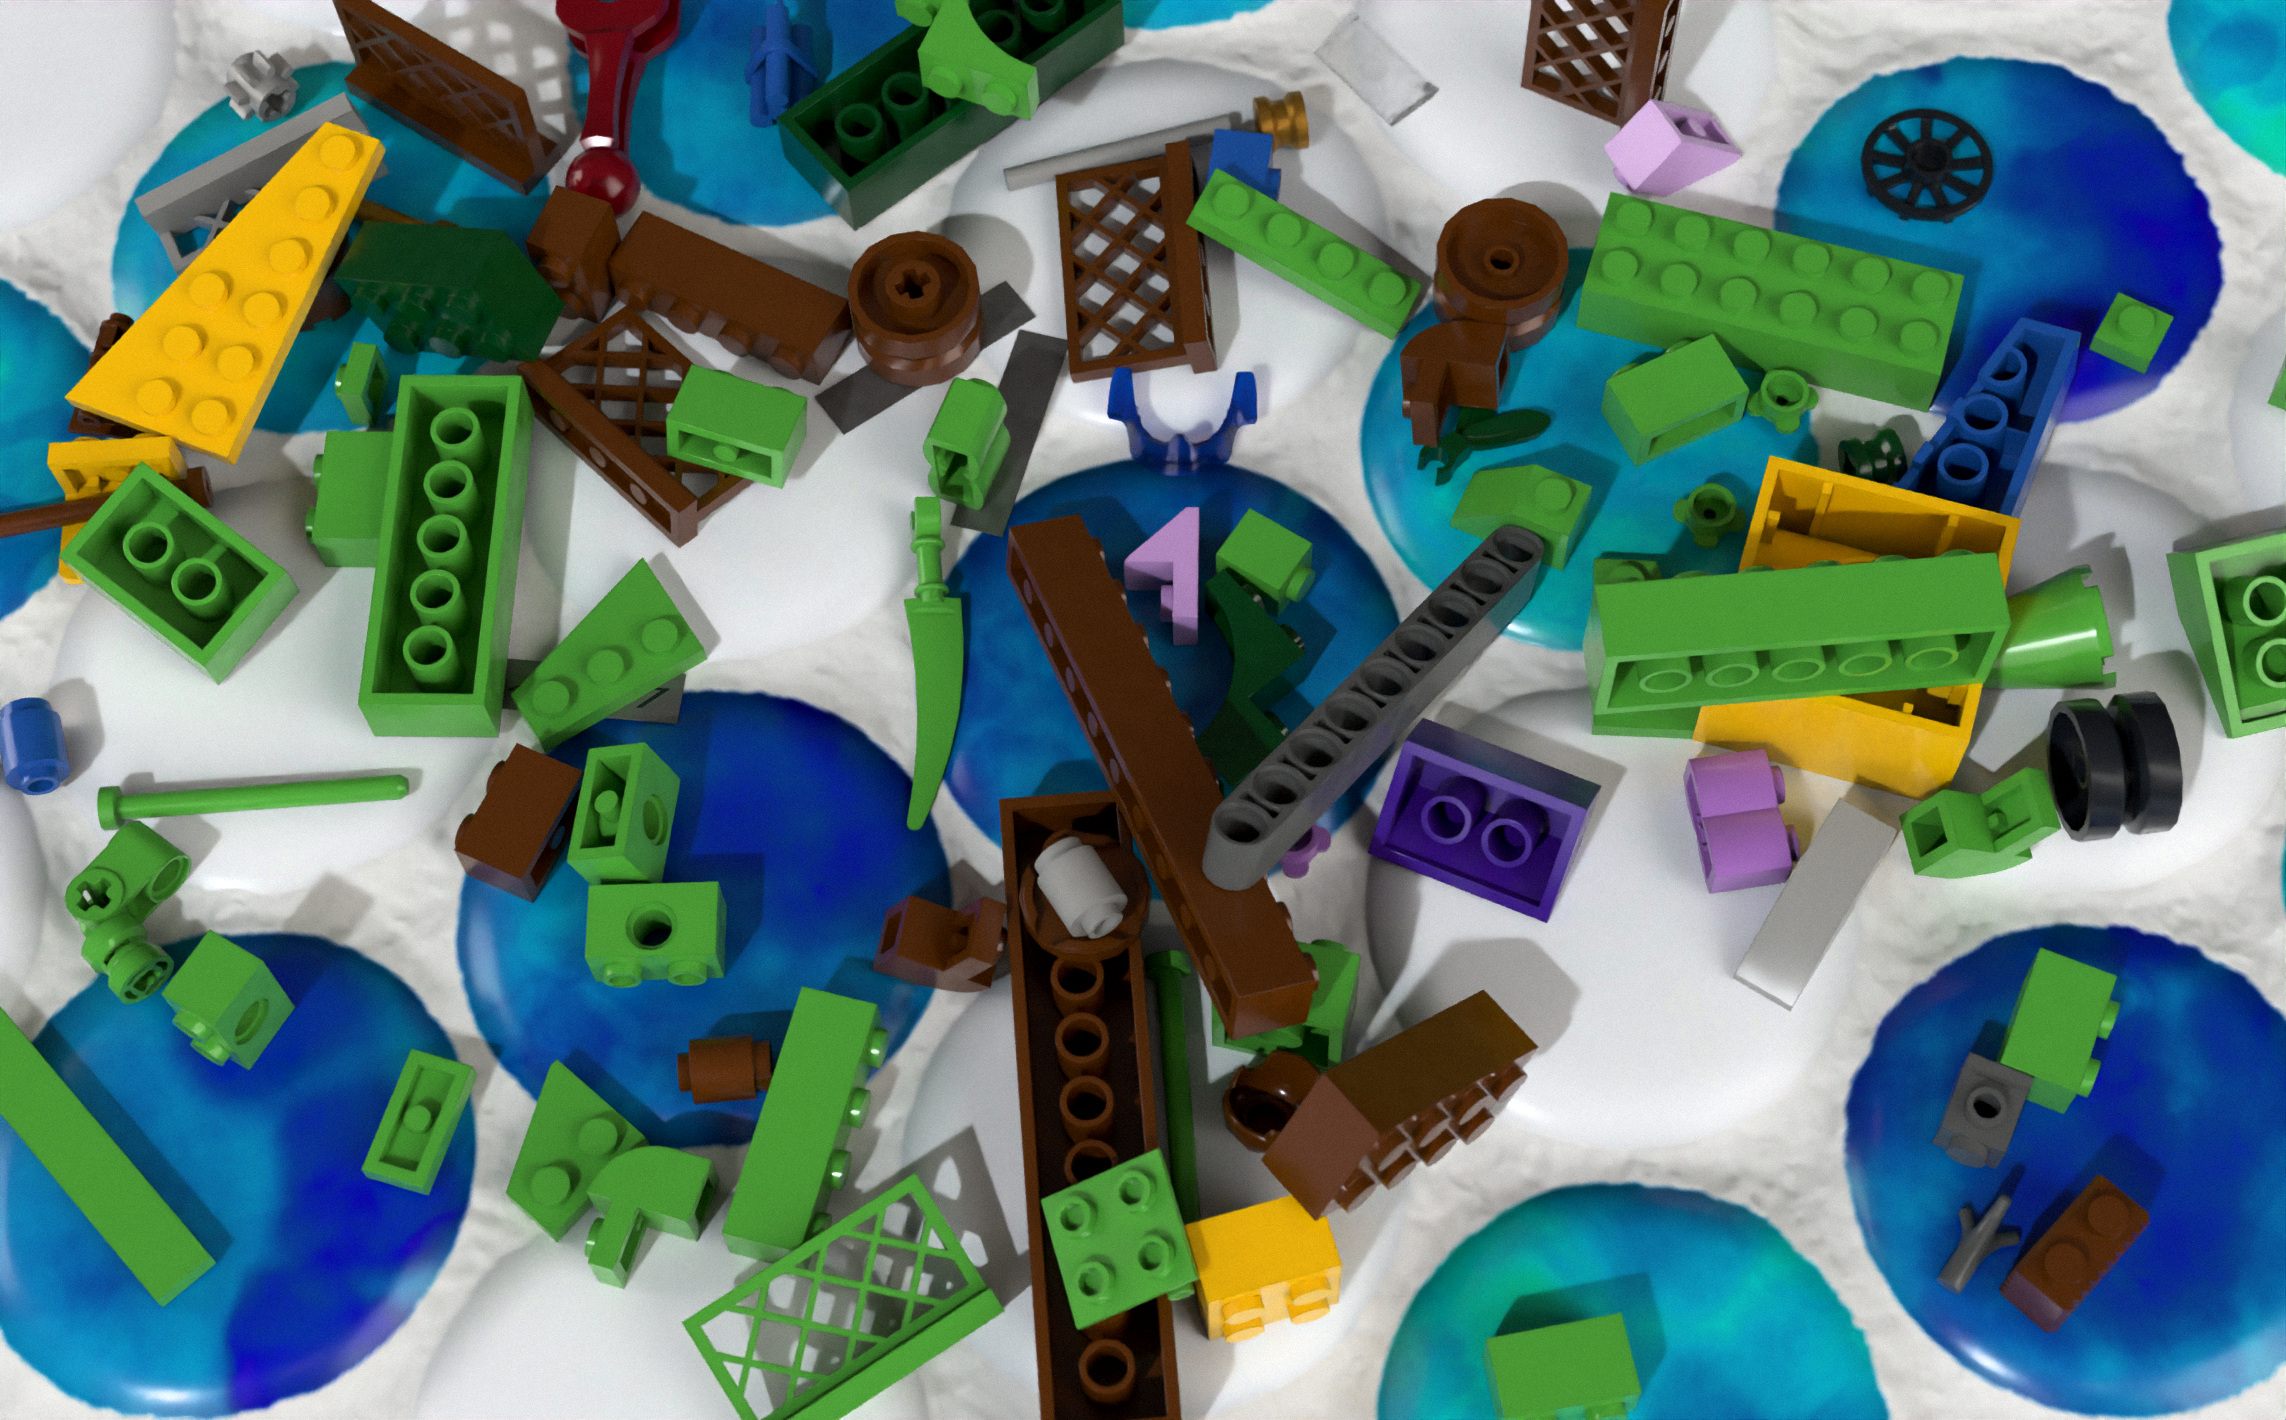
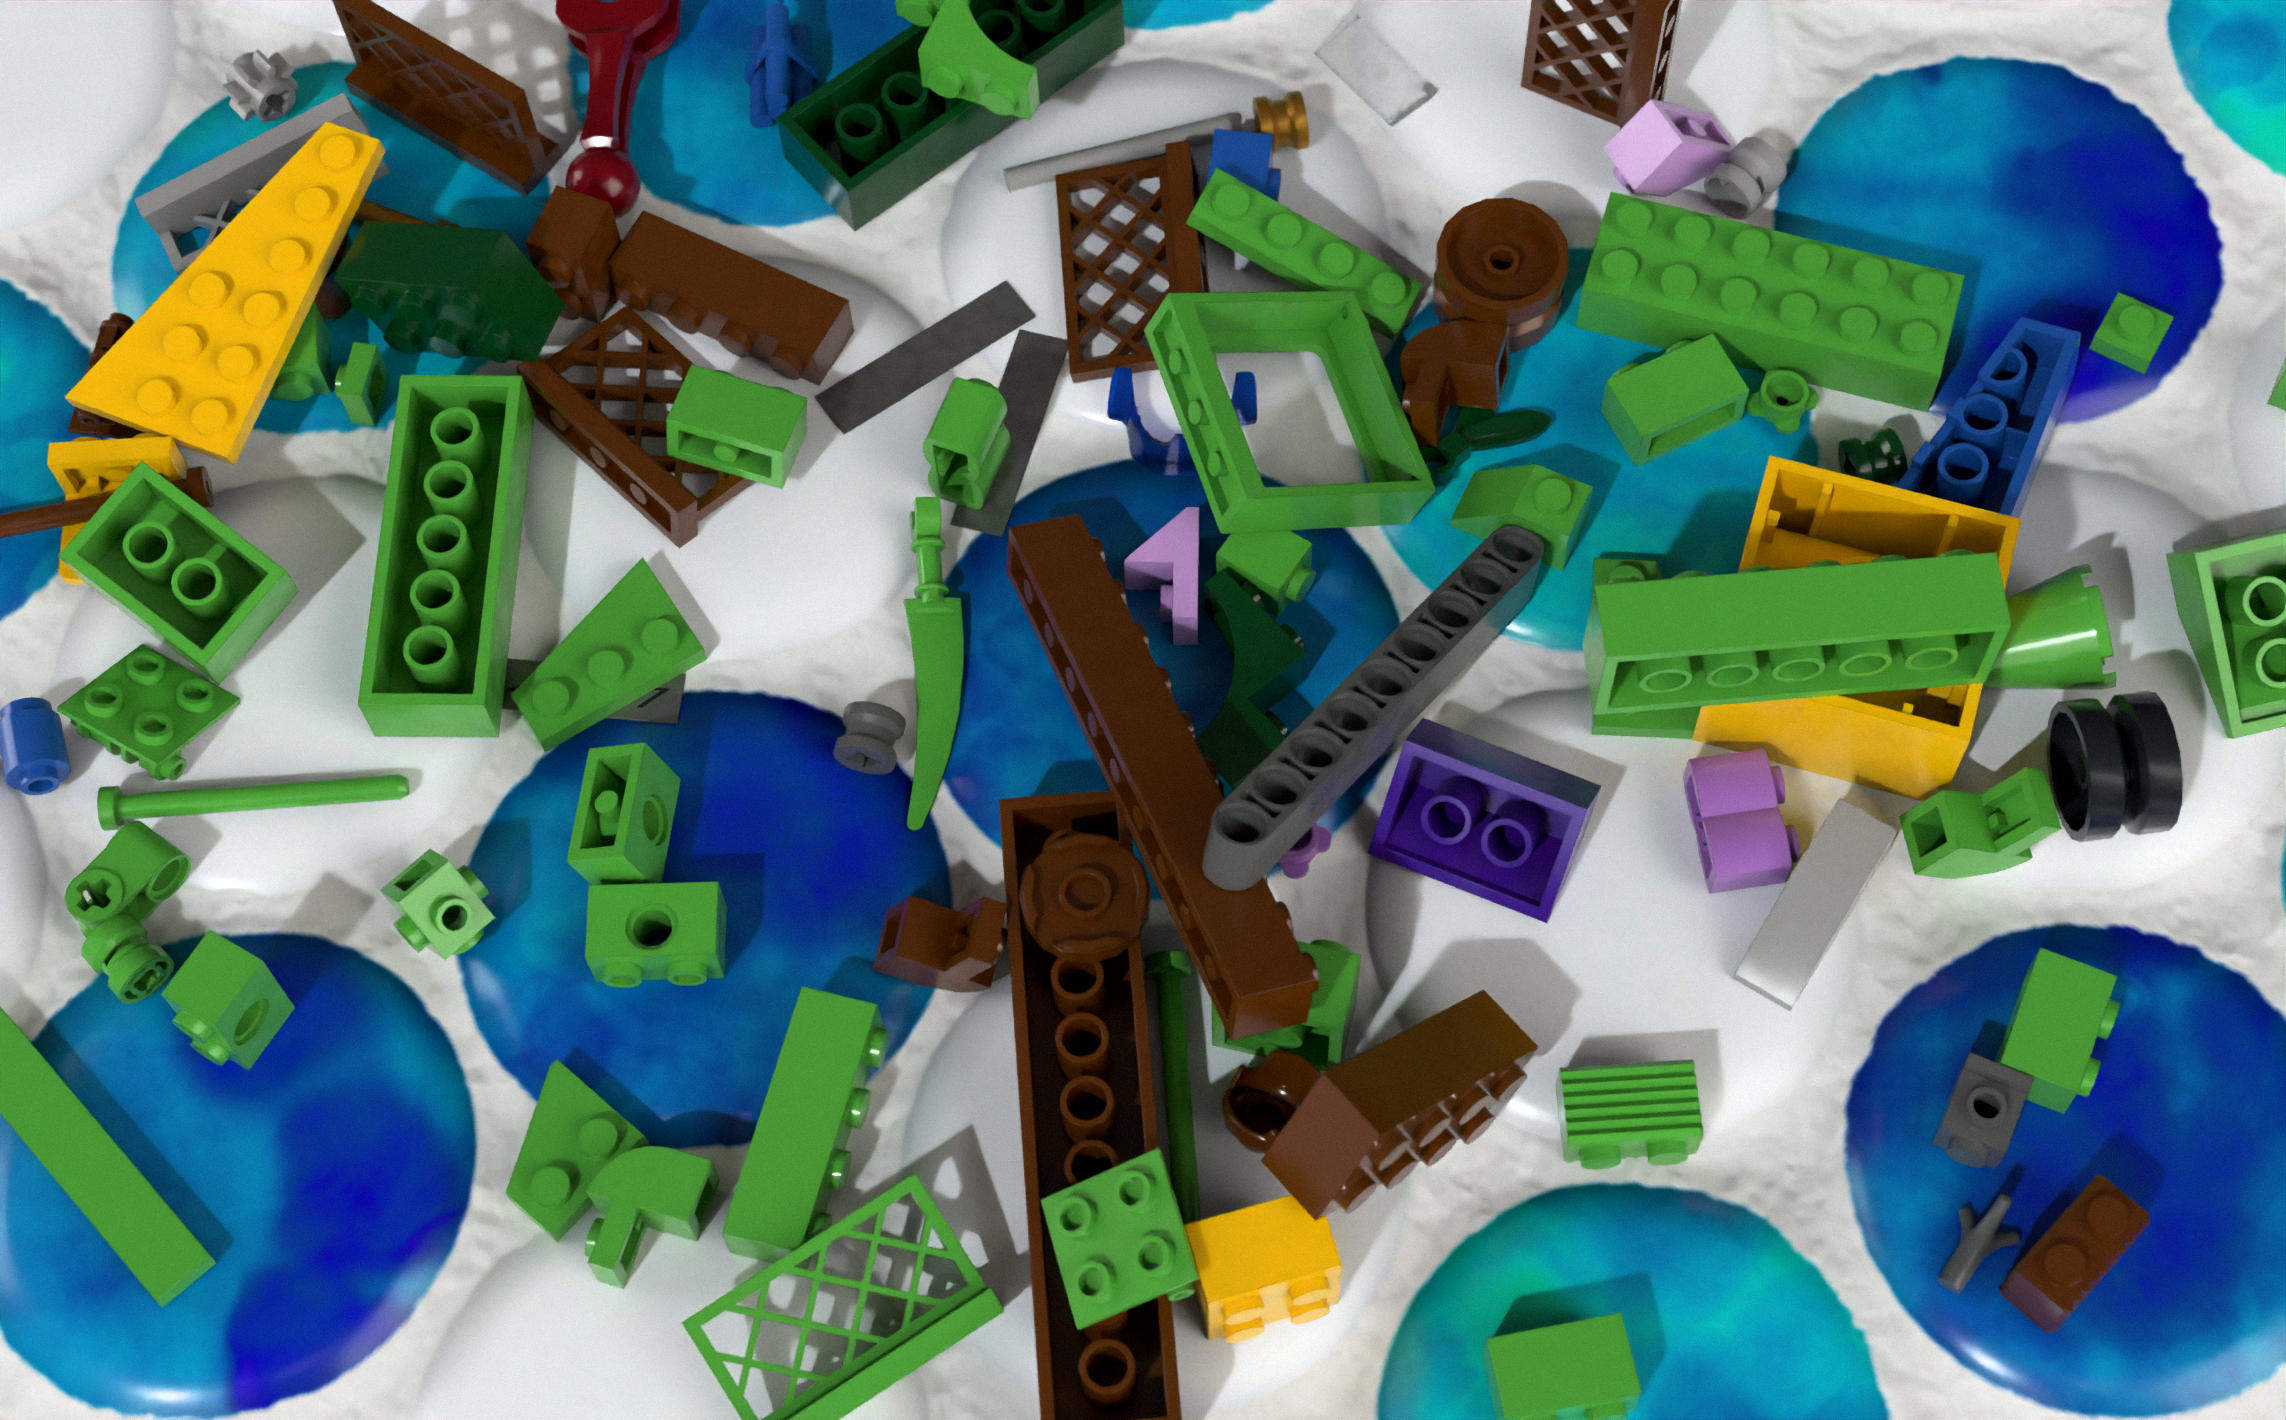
(148, 710): none -> bright green hinge
(308, 362): none -> bright green brick
(349, 497): bright green brick -> none
(419, 1122): bright green plate -> none
(438, 905): none -> bright green brick
(520, 823): reddish brown brick -> none
(725, 1068): reddish brown brick -> none
(869, 737): none -> dark grey wheel
(916, 308): reddish brown wheel -> none
(1080, 888): light grey brick -> none
(1334, 327): none -> bright green piece
(1629, 1113): none -> bright green brick
(1713, 499): bright green plate -> none
(1739, 184): none -> light grey wheel
(1927, 166): black wheel -> none

